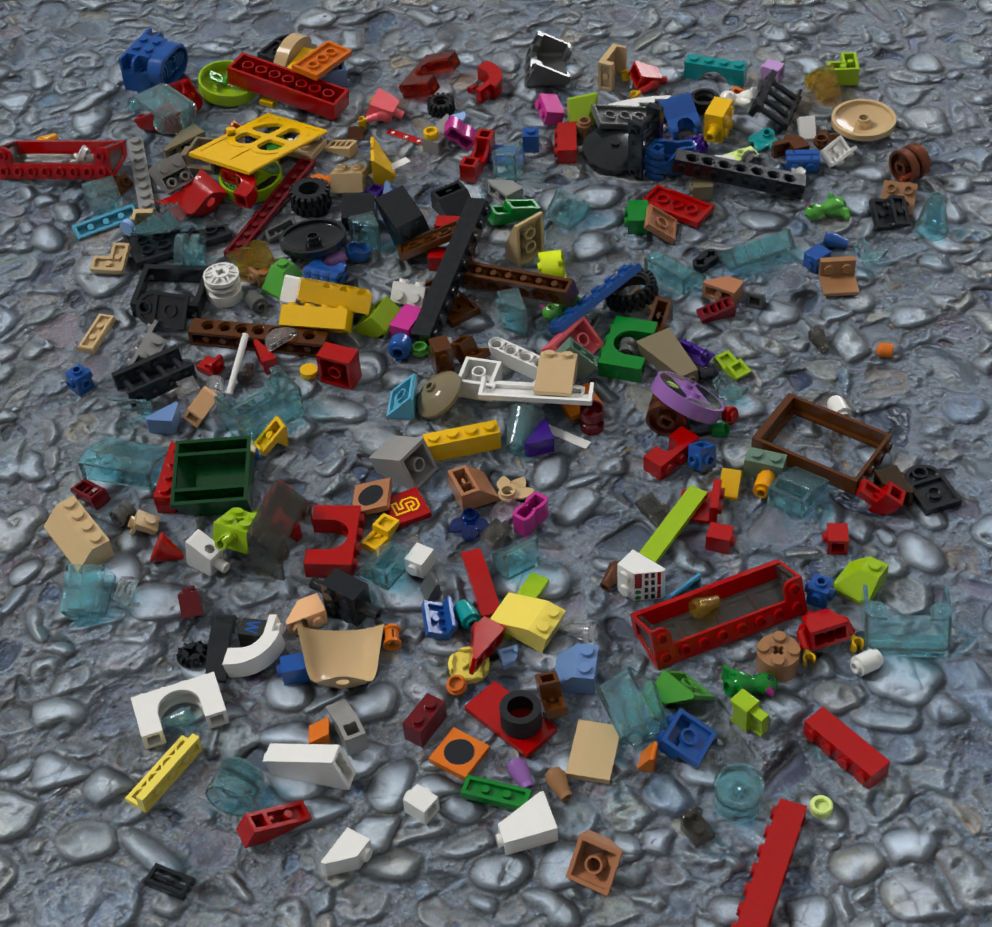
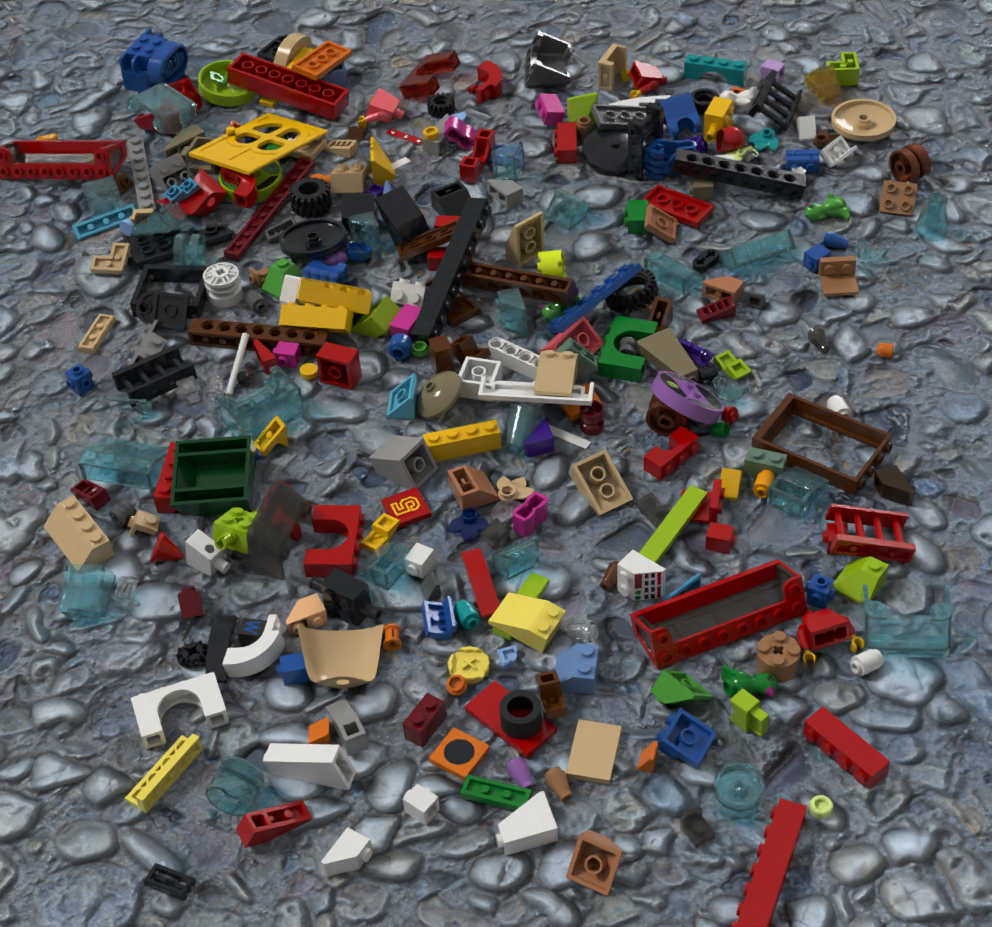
(83, 155): white hat -> none
(164, 420): medium blue slope -> none
(176, 194): none -> dark azure slope
(180, 718): clear light blue cone -> none
(200, 407): light nougat slope -> none
(211, 366): red bracket -> none
(251, 255): clear yellow brick -> none
(278, 337): clear plate -> none
(287, 354): none -> dark pink brick
(373, 496): nougat tile -> none
(485, 640): slope -> none
(512, 211): green slope -> none
(531, 139): blue brick -> none
(600, 482): none -> tan slope
(632, 706): clear light blue slope -> none
(702, 456): blue brick -> none
(702, 606): clear yellow cone -> none
(733, 139): none -> red helmet
(790, 142): reddish brown brick -> none
(863, 546): none -> red fence
(881, 500): red brick -> none
(889, 213): black slope -> none
(932, 490): black tile -> none

